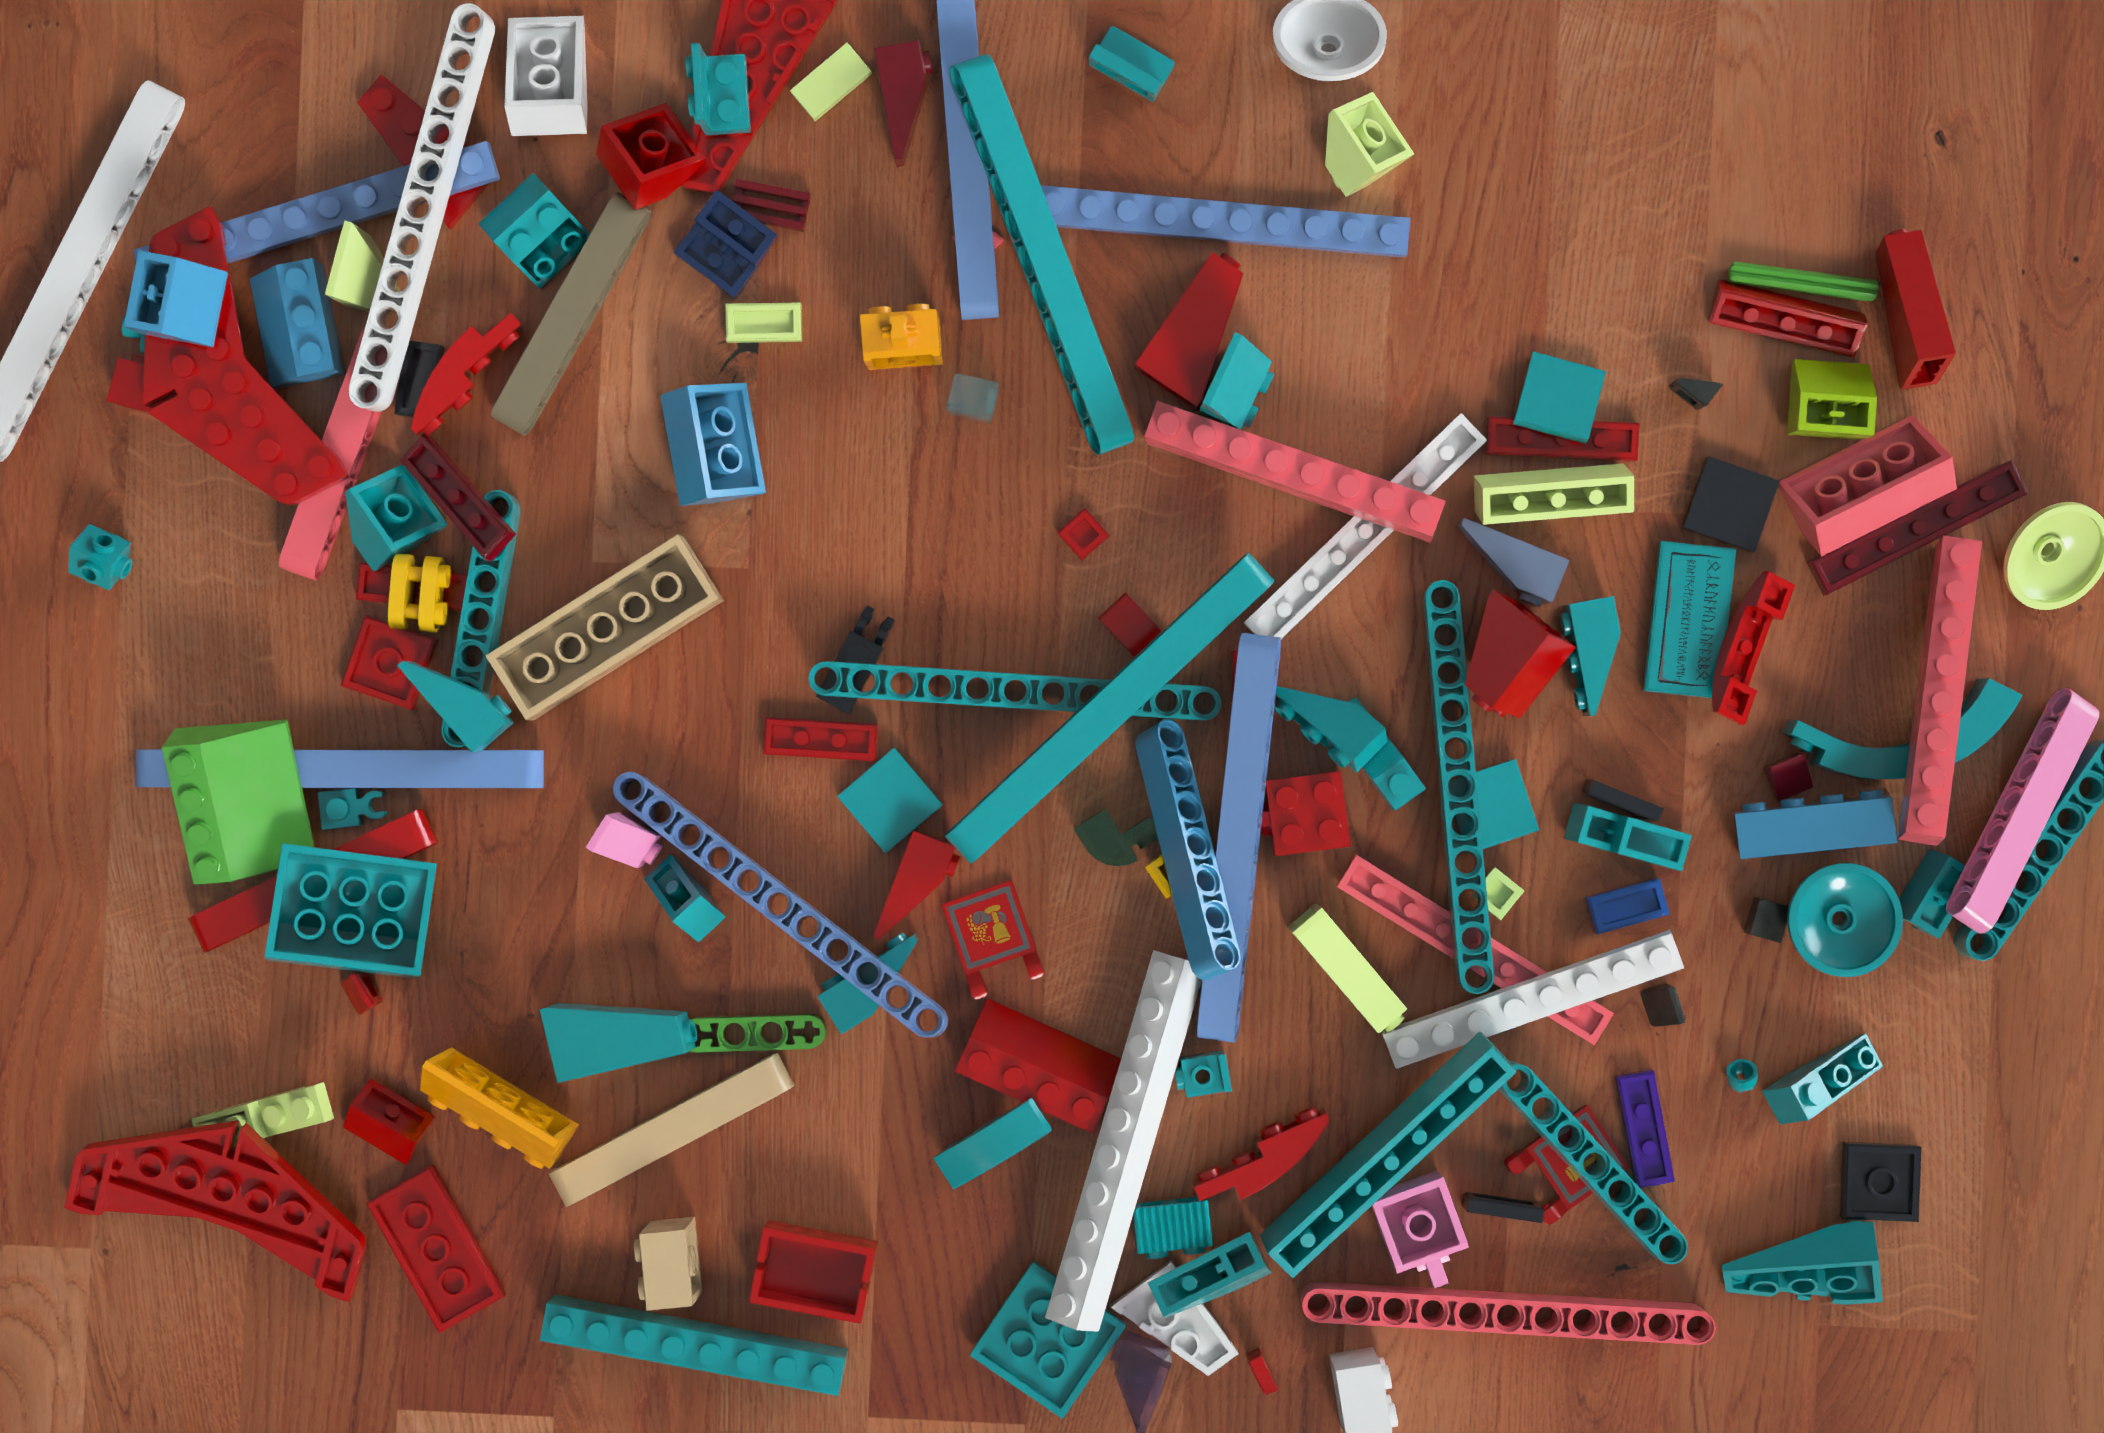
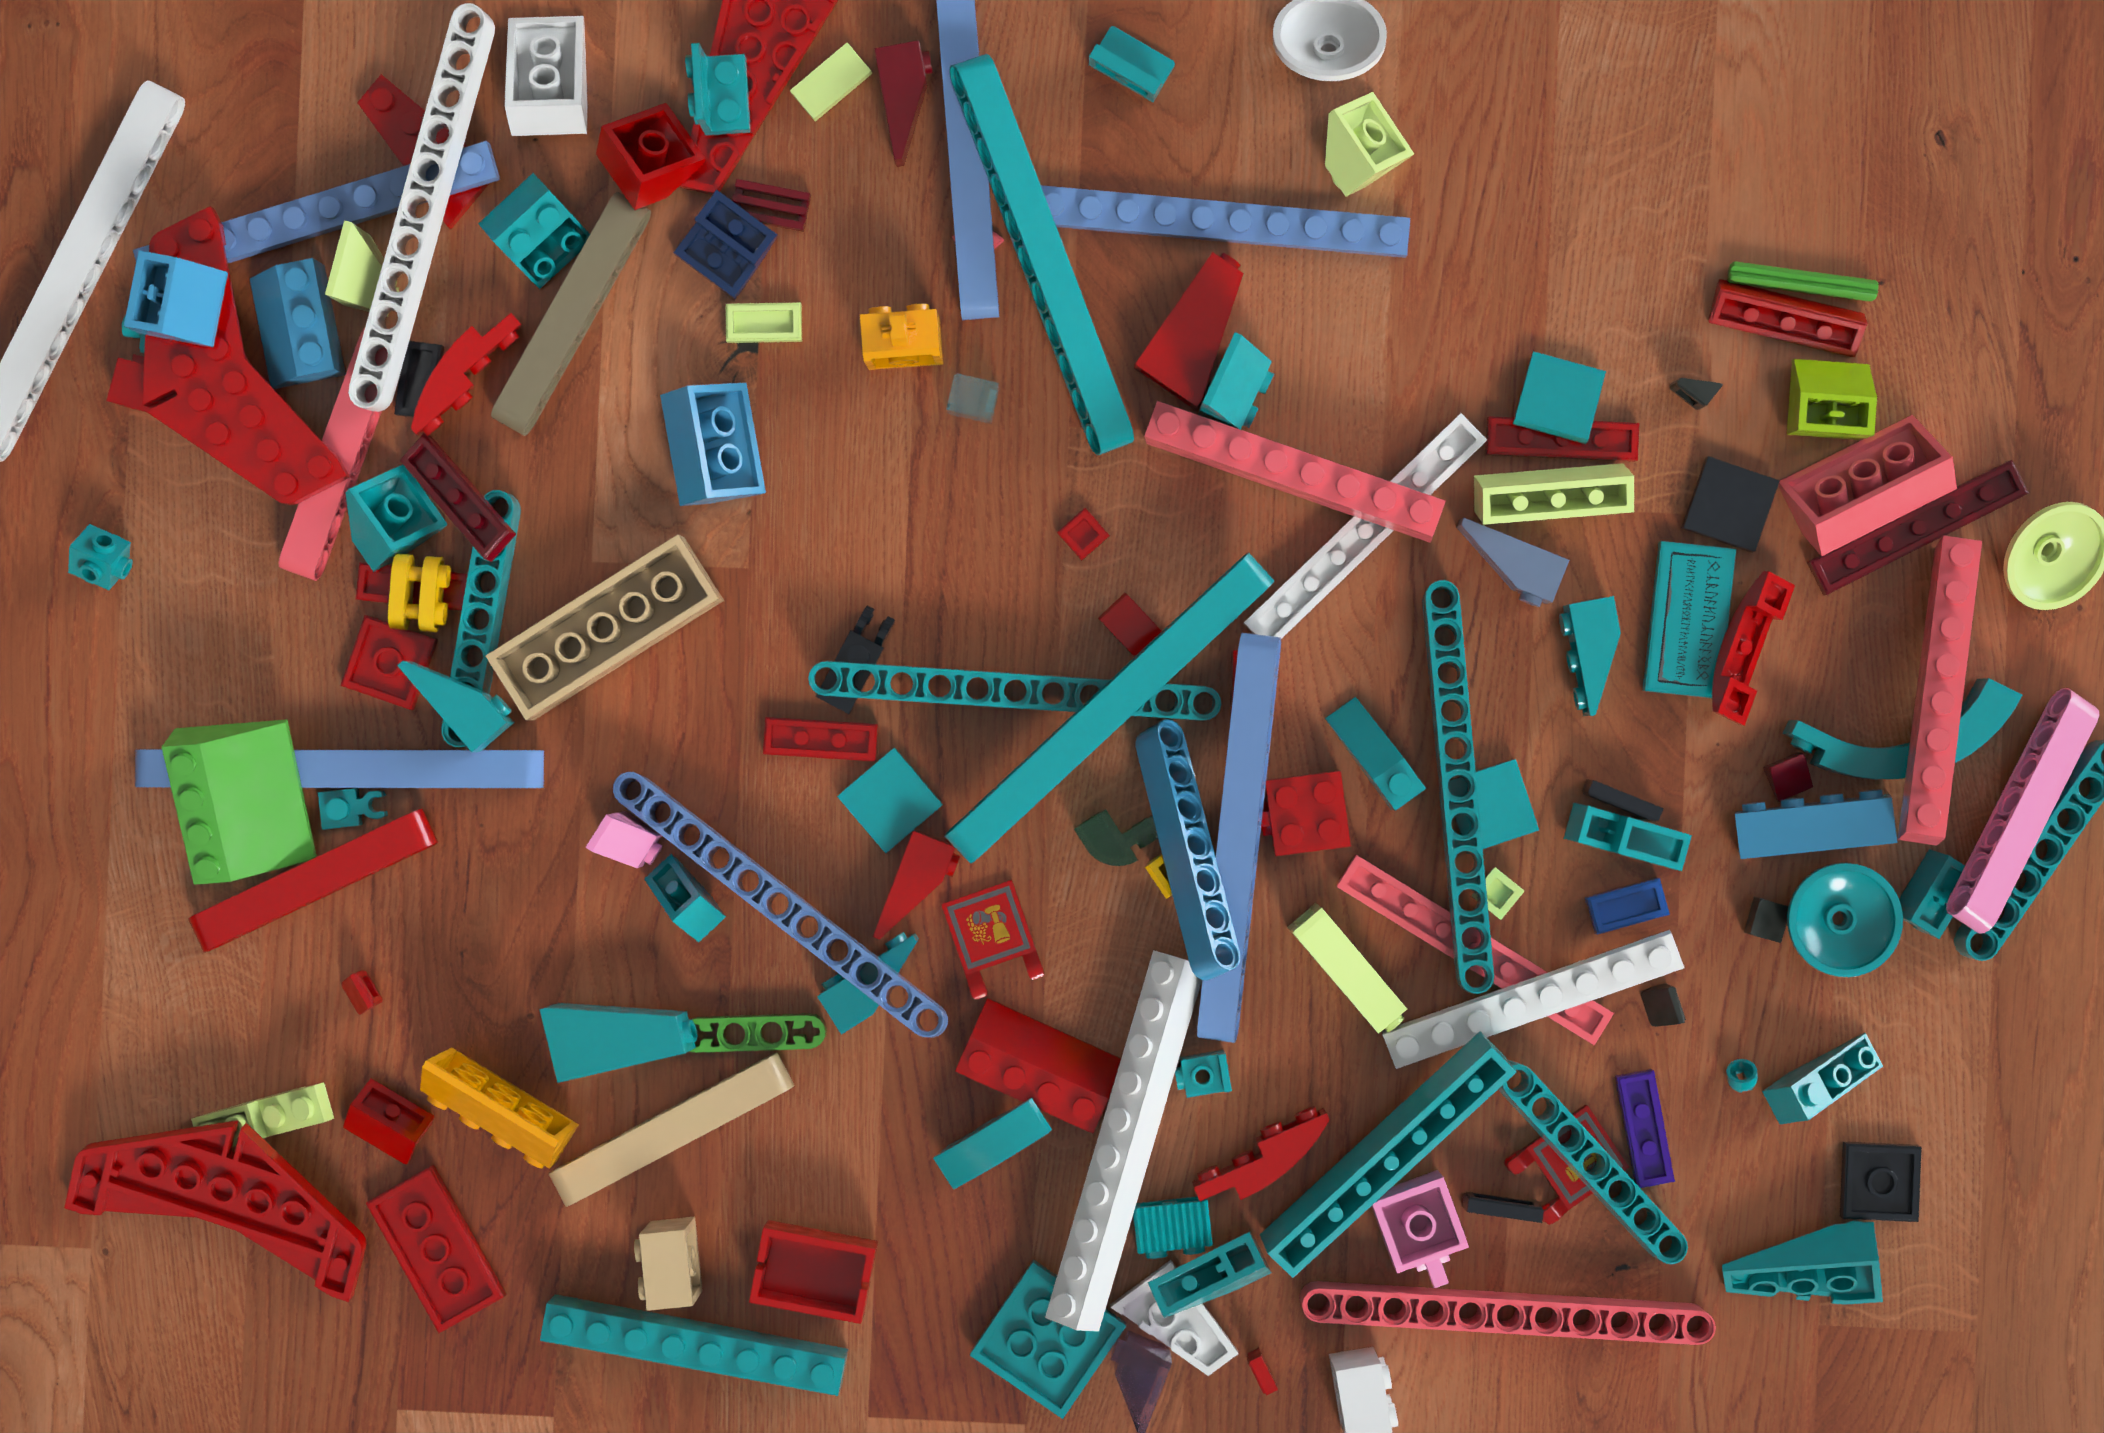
(350, 911): teal slope -> none
(1339, 725): teal slope -> none
(1513, 657): red slope -> none
(1913, 310): red slope -> none

